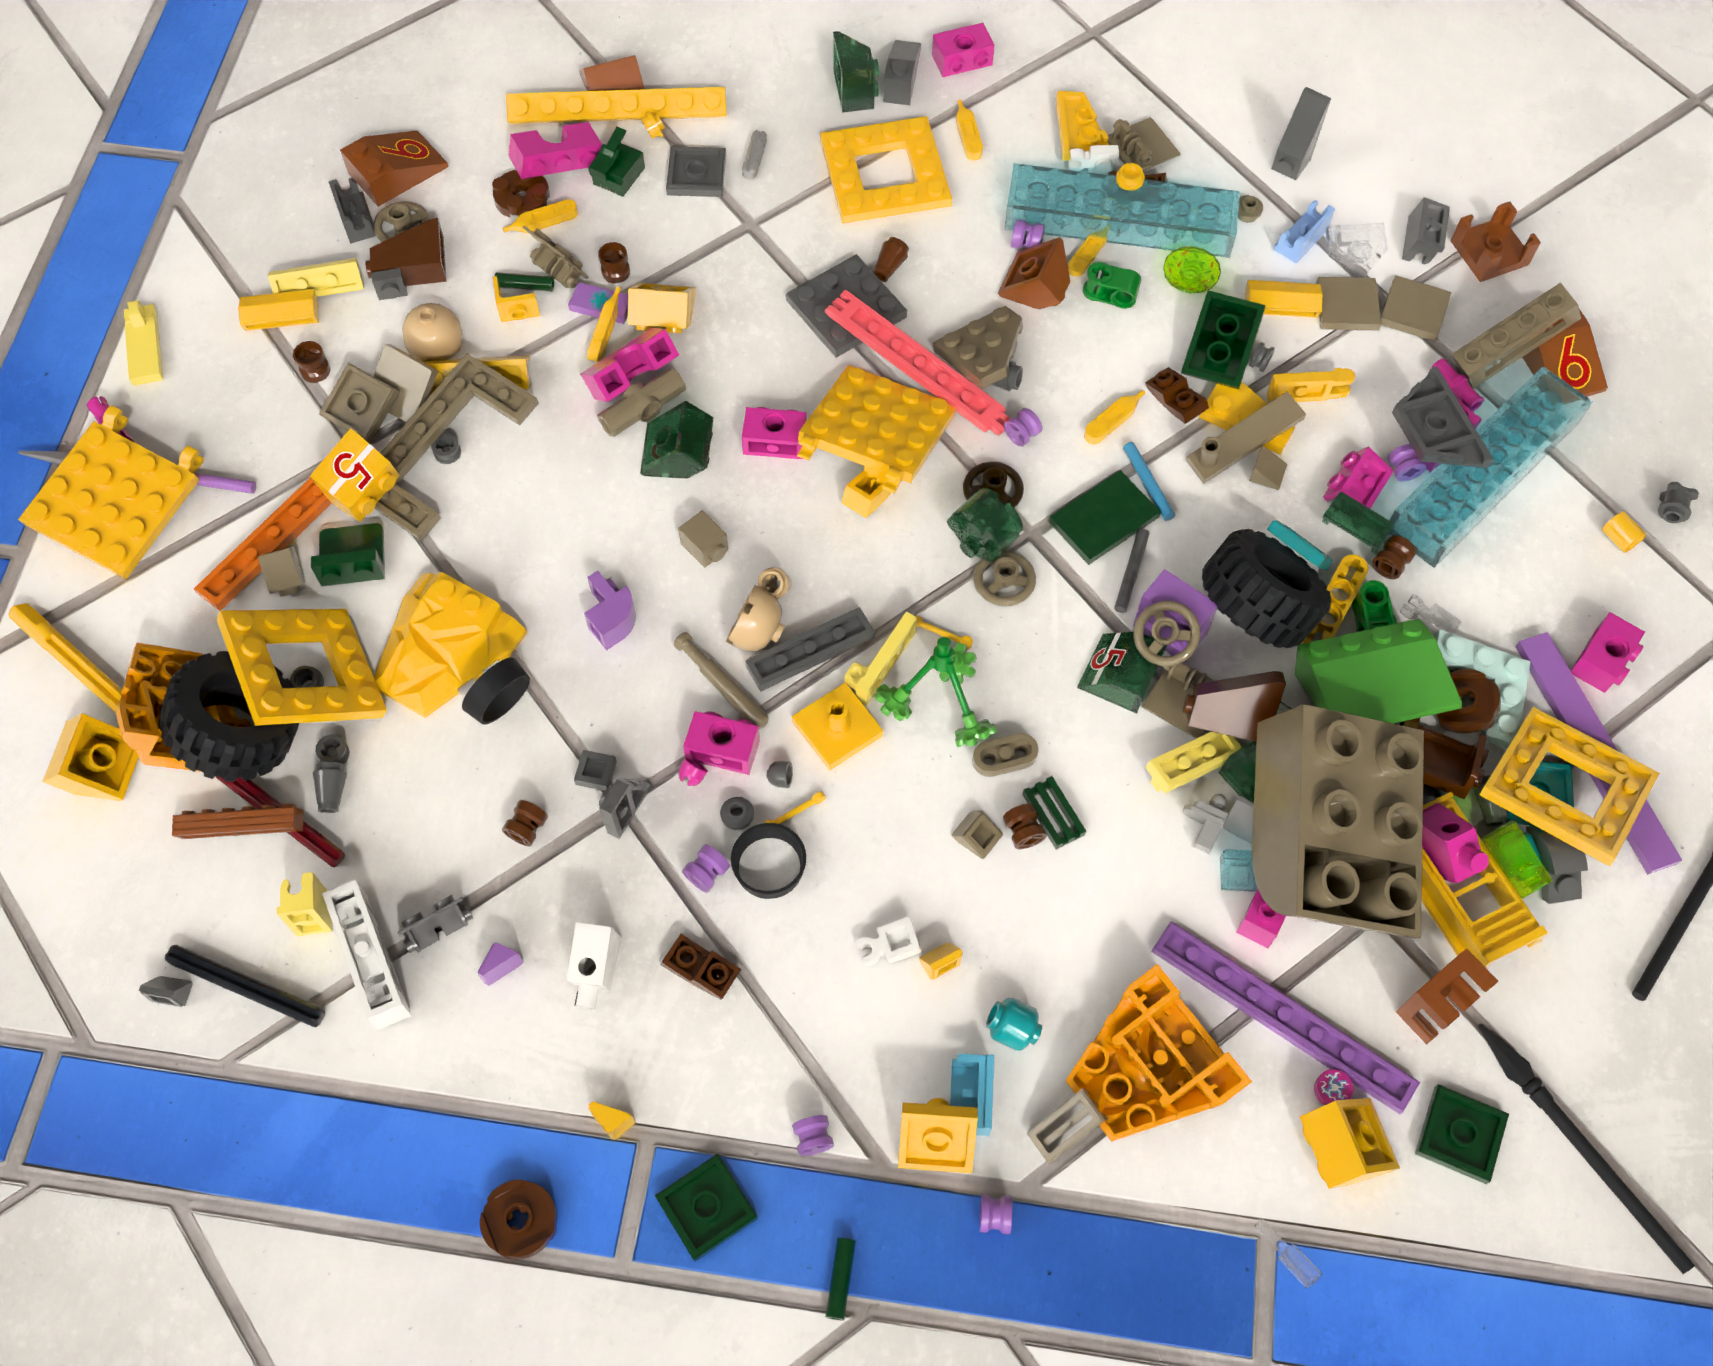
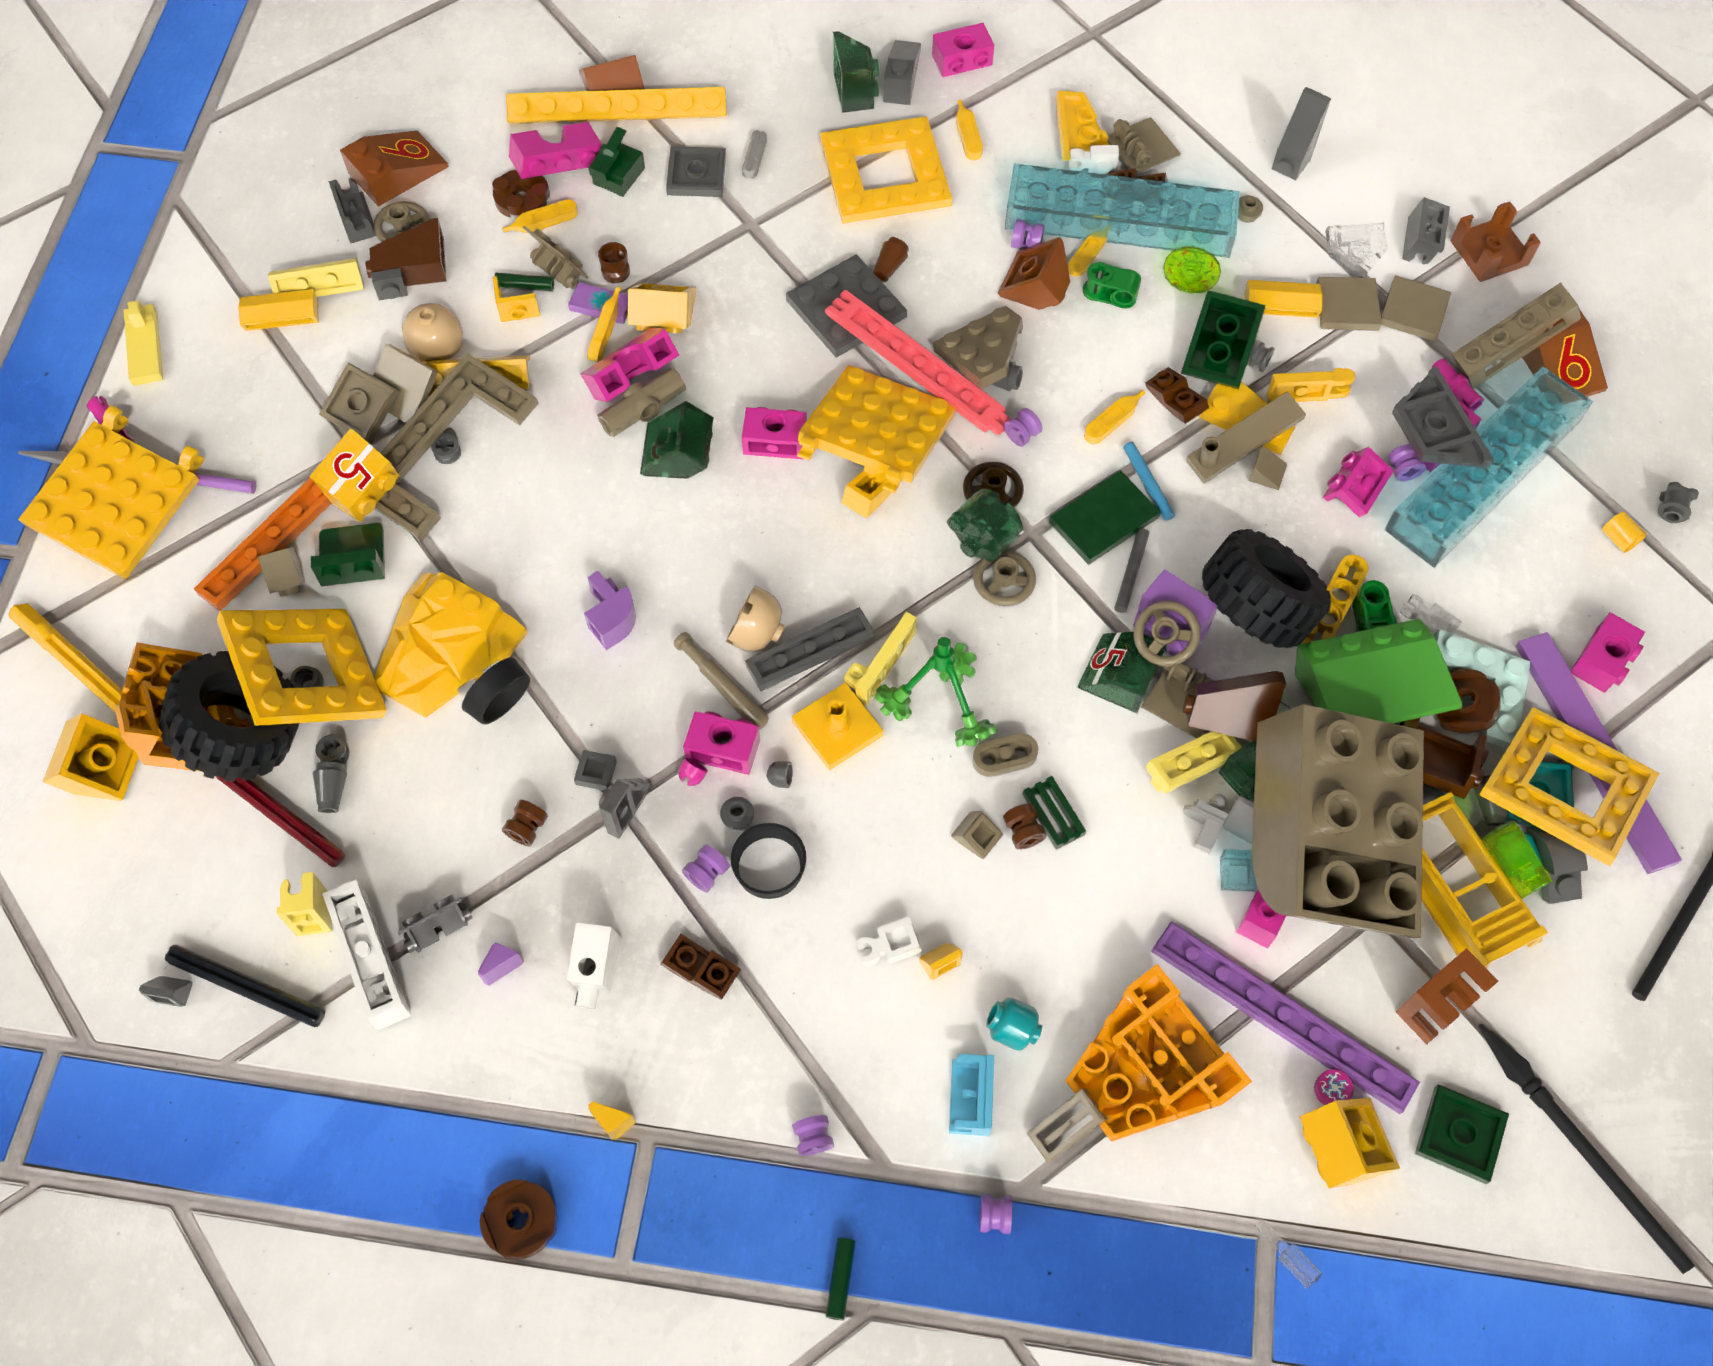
(240, 822): dark orange piece -> none
(311, 361): reddish brown wheel -> none
(653, 125): yellow plate -> none
(703, 539): dark tan brick -> none
(706, 1207): dark green tile -> none
(768, 582): tan cone -> none
(816, 799): yellow hinge -> none
(937, 1136): yellow tile -> none
(967, 640): yellow hinge -> none
(1130, 177): yellow plate -> none
(1300, 545): teal tile -> none
(1304, 233): light blue hinge -> none
(1359, 521): clear green hinge -> none
(1396, 554): reddish brown wheel -> none
(1451, 844): dark pink torso -> none

